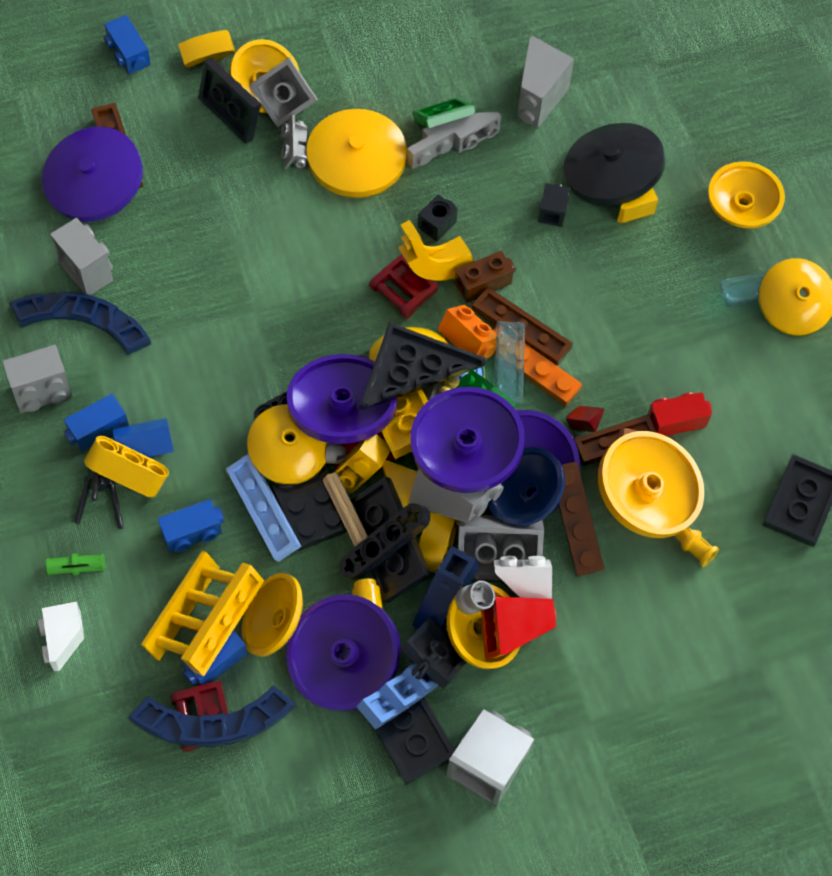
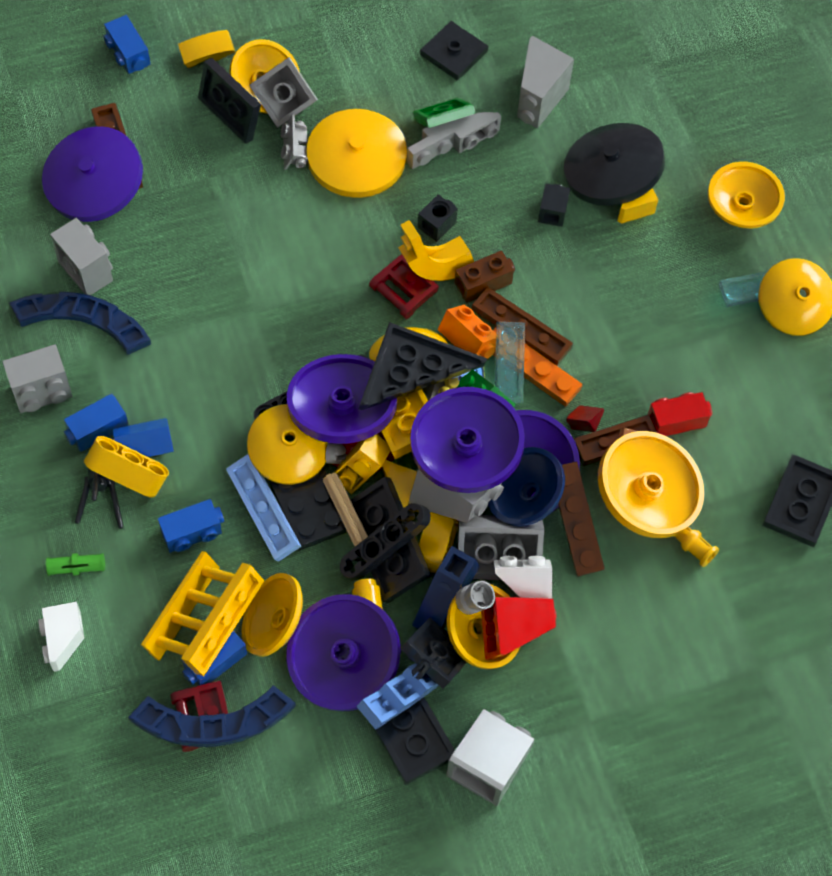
(454, 50): none -> black plate

